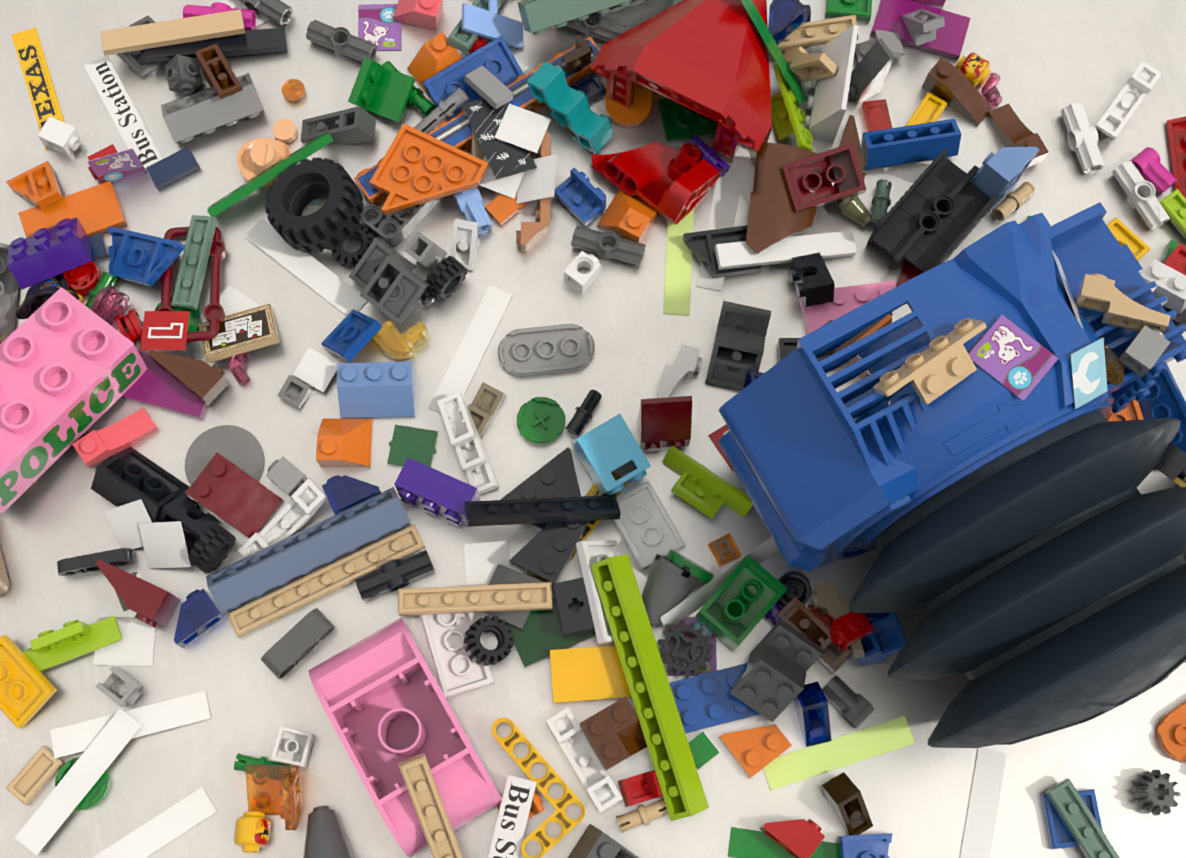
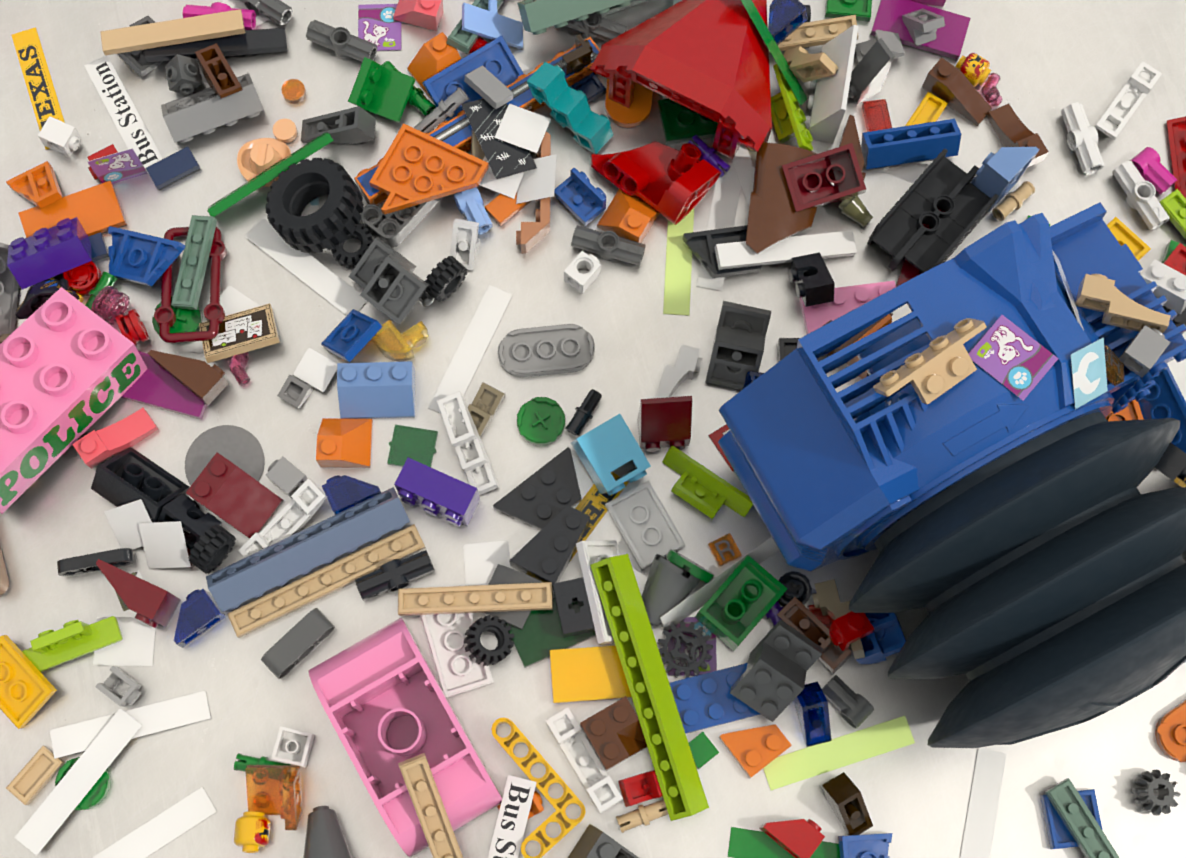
(165, 330): red sticker -> none
(425, 251): light grey brick -> none
(541, 510): black tile -> none
(881, 200): sand green axle -> none

